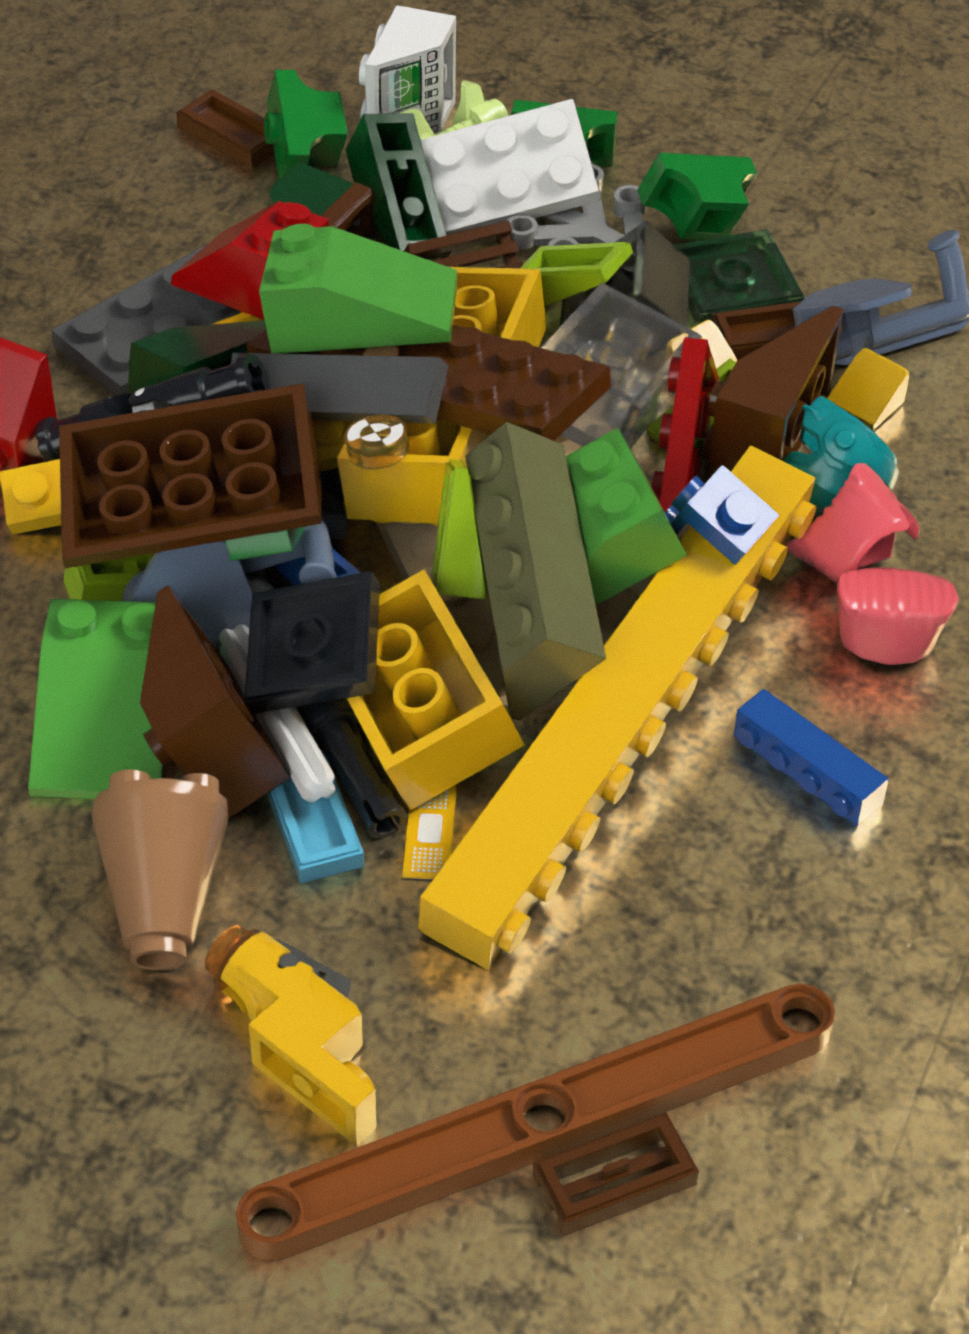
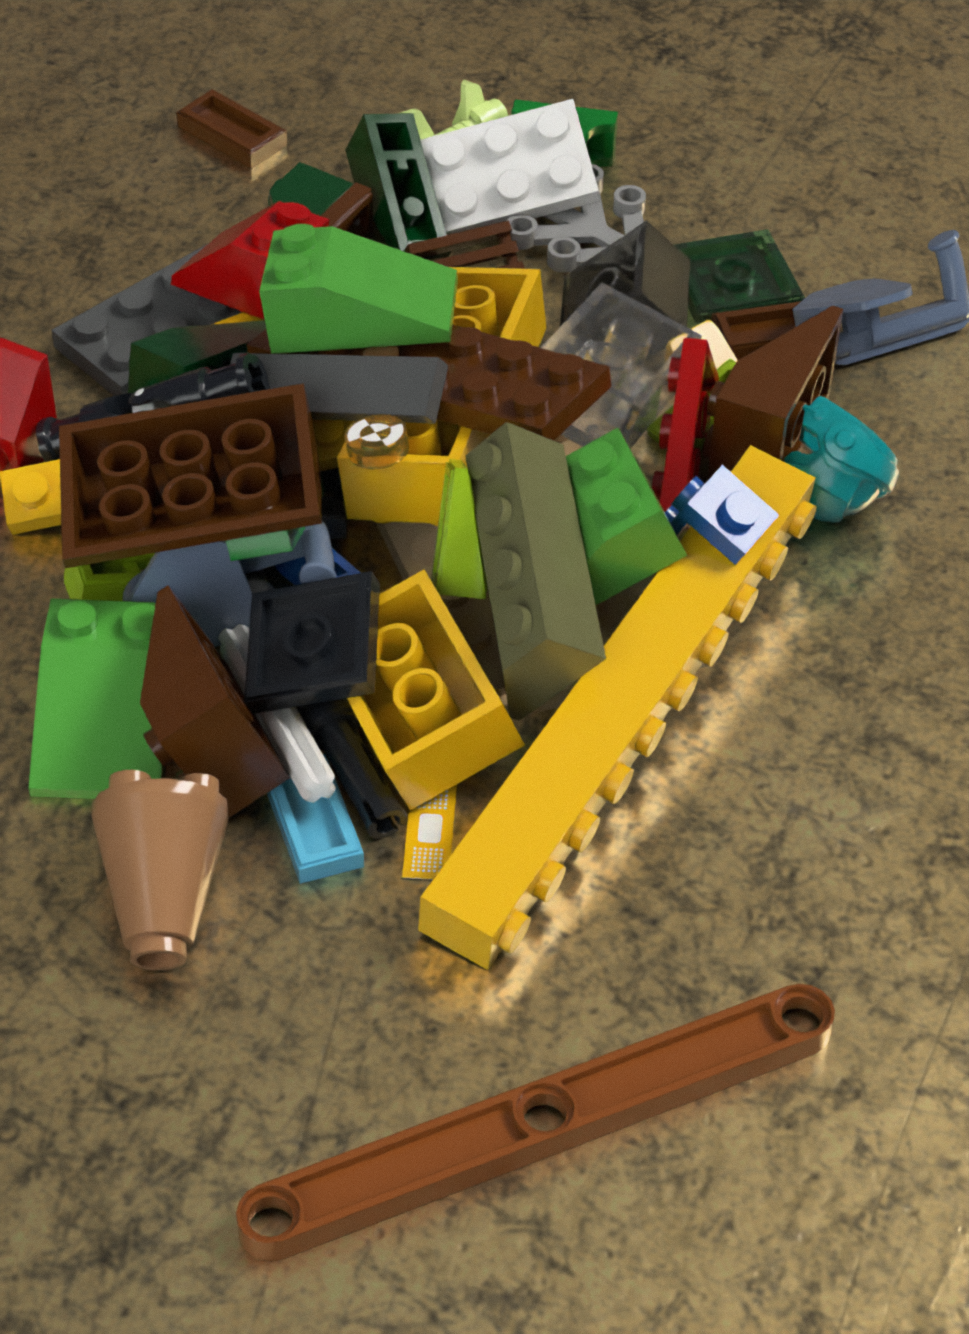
(300, 1026): yellow plate -> none
(303, 124): green brick -> none
(412, 66): white slope -> none
(576, 267): lime slope -> none
(620, 1198): reddish brown tile -> none
(698, 192): green brick -> none
(810, 757): blue piece -> none
(855, 527): coral hair -> none
(871, 388): yellow slope -> none
(893, 613): coral hair -> none

